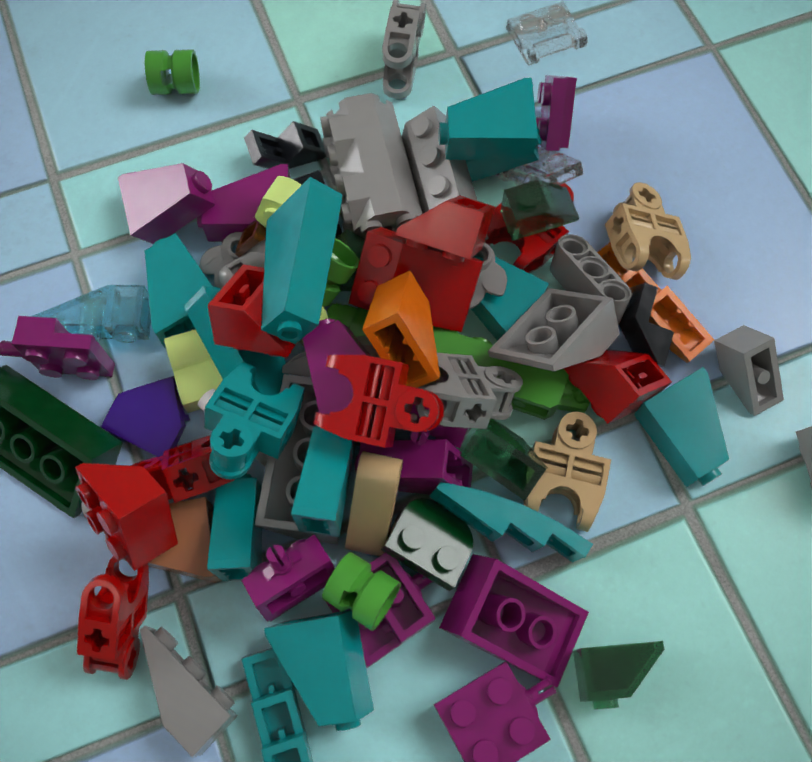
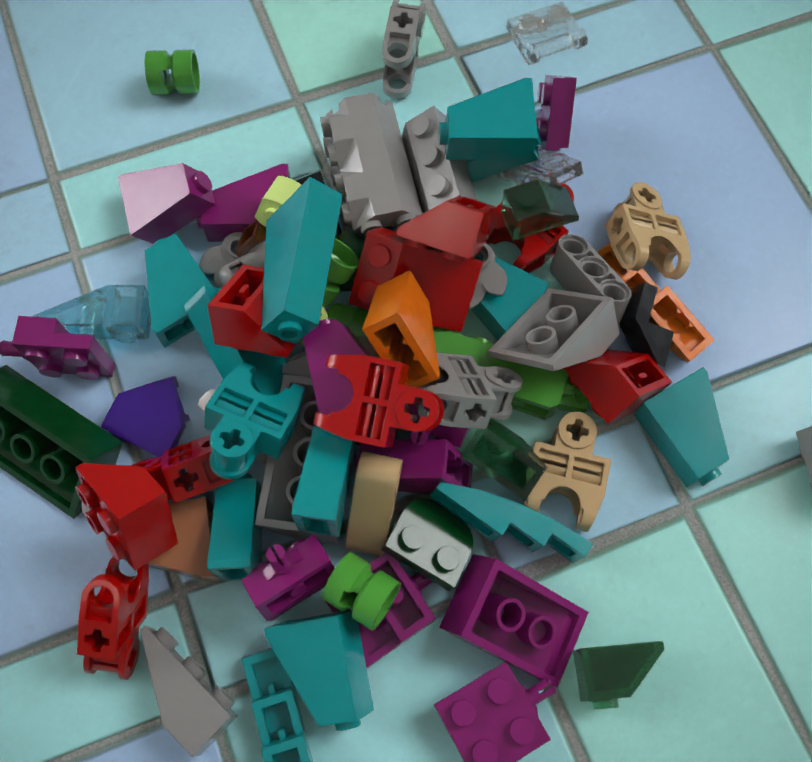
(192, 368): yellowish green brick -> none
(294, 146): black slope -> none
(750, 367): light grey slope -> none

